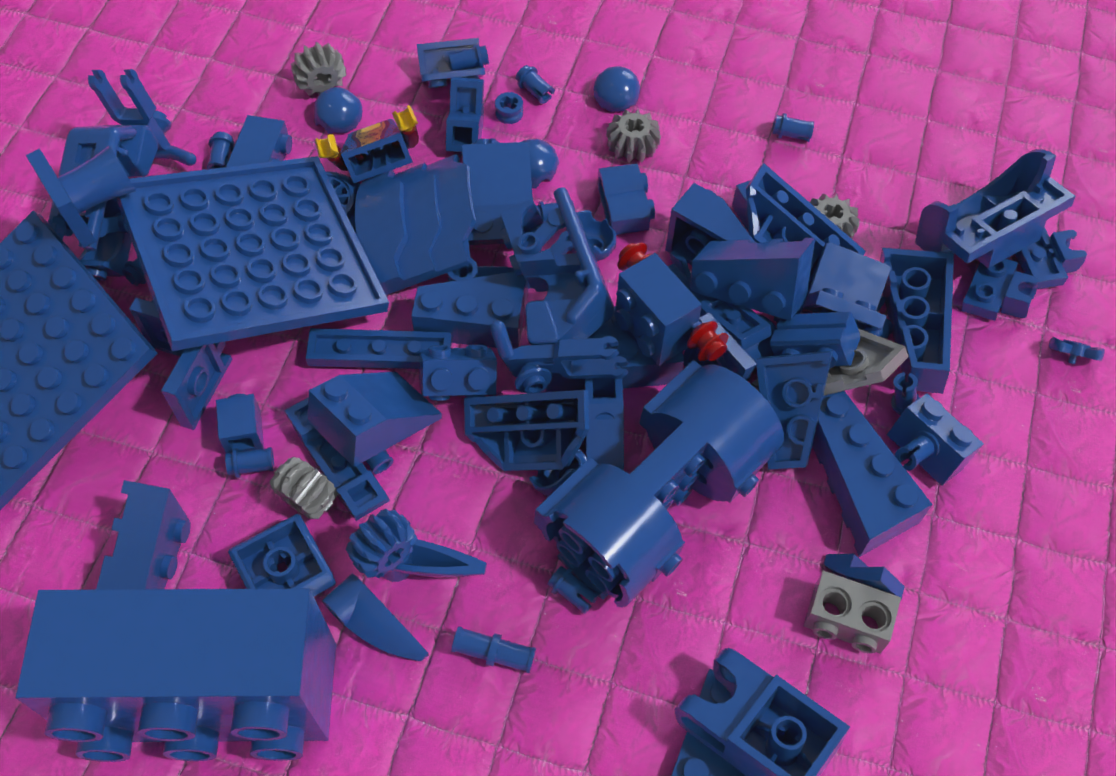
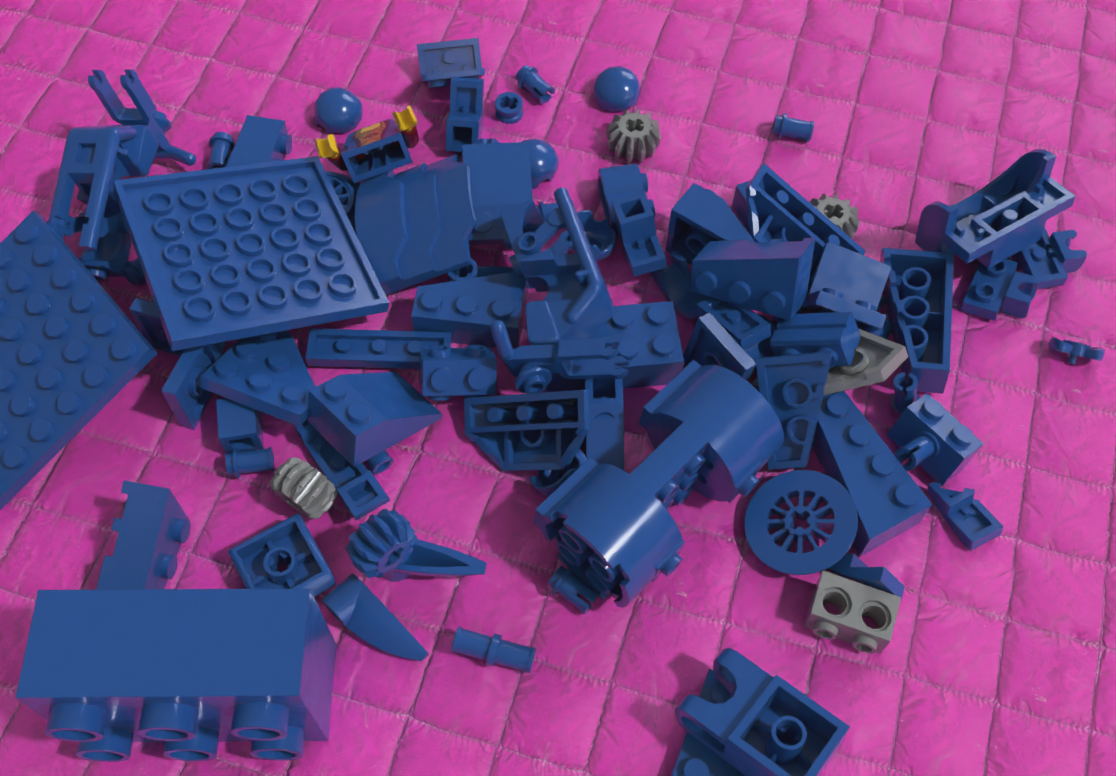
(83, 187): blue plant -> none
(263, 375): none -> blue plate
(318, 68): light grey gear -> none
(469, 58): blue pin -> none
(638, 234): none -> blue brick
(661, 309): blue brick -> none
(802, 485): none -> blue piece
(965, 515): none -> blue slope

